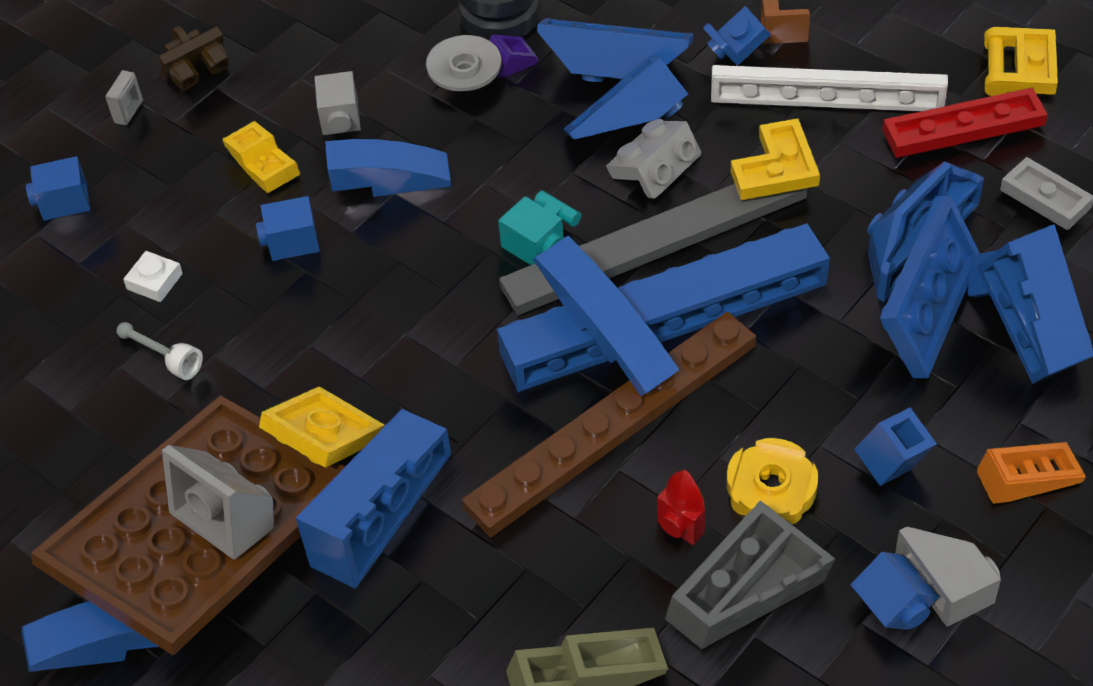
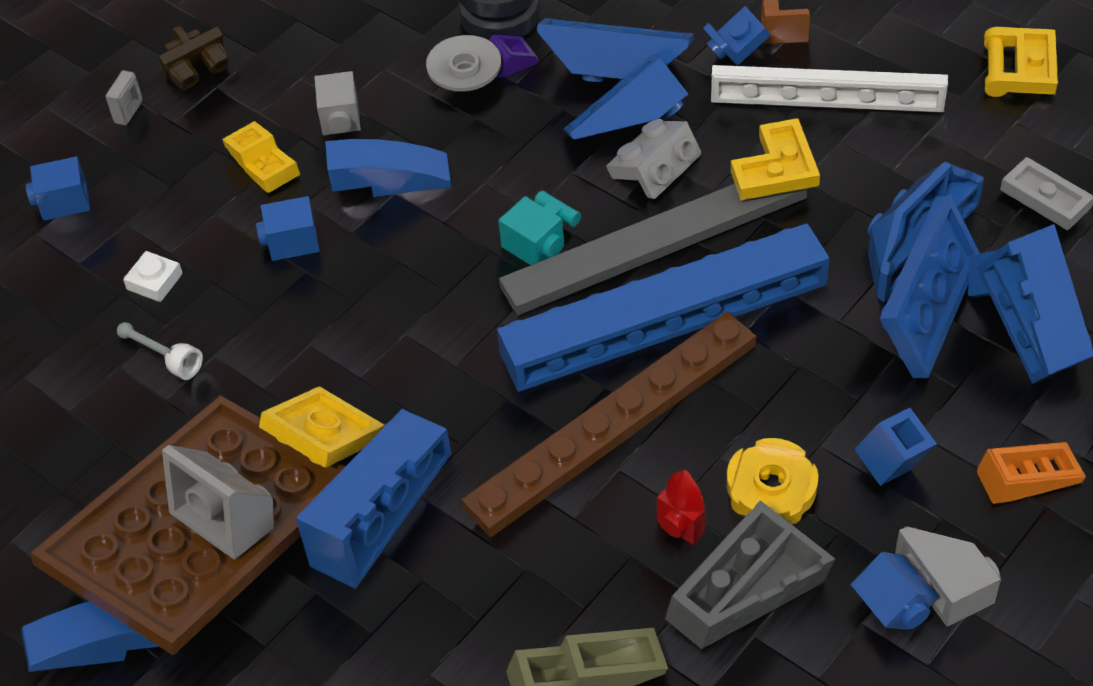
(606, 314): blue slope -> none
(964, 122): red plate -> none

